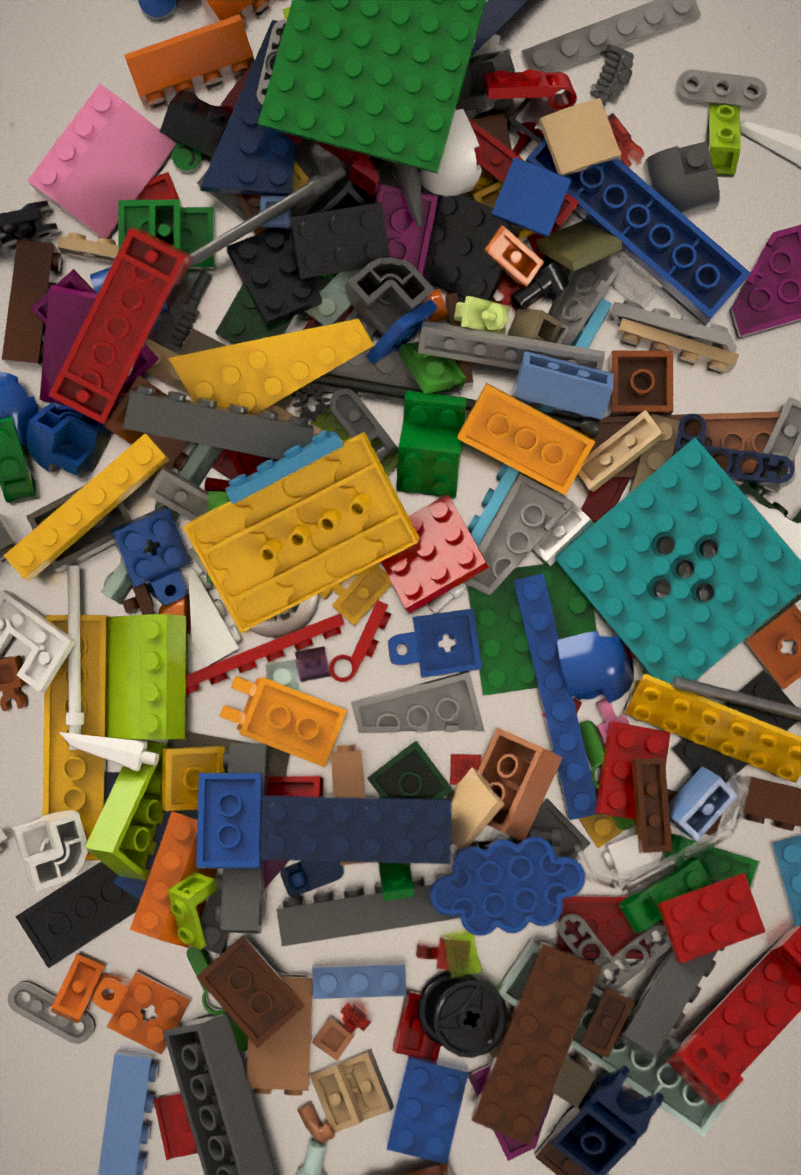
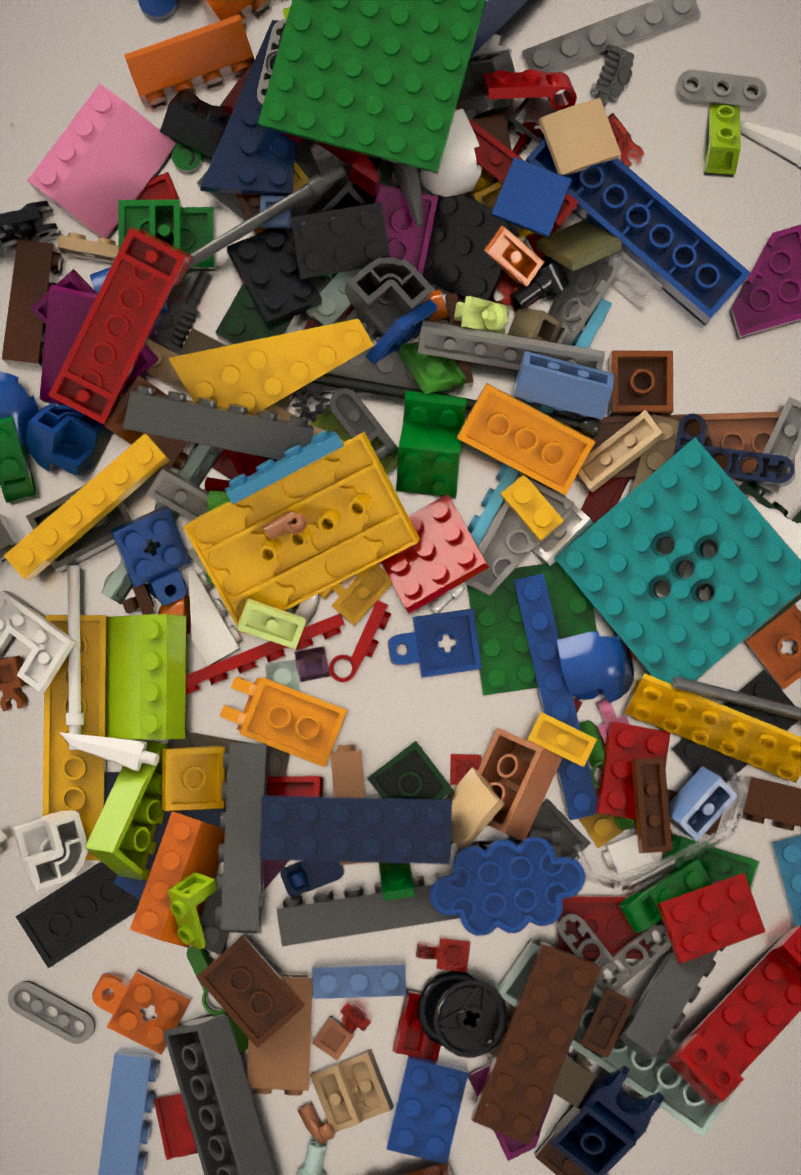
(77, 988): orange plate -> none
(229, 820): blue plate -> none
(271, 623): none -> yellowish green plate
(288, 522): none -> nougat arm
(434, 705): light grey wing -> none
(461, 955): clear neon green panel -> none
(532, 507): none -> yellow plate
(562, 739): none -> yellow plate
(684, 177): dark grey brick -> none
(686, 327): light grey wing -> none
(689, 349): tan plate -> none

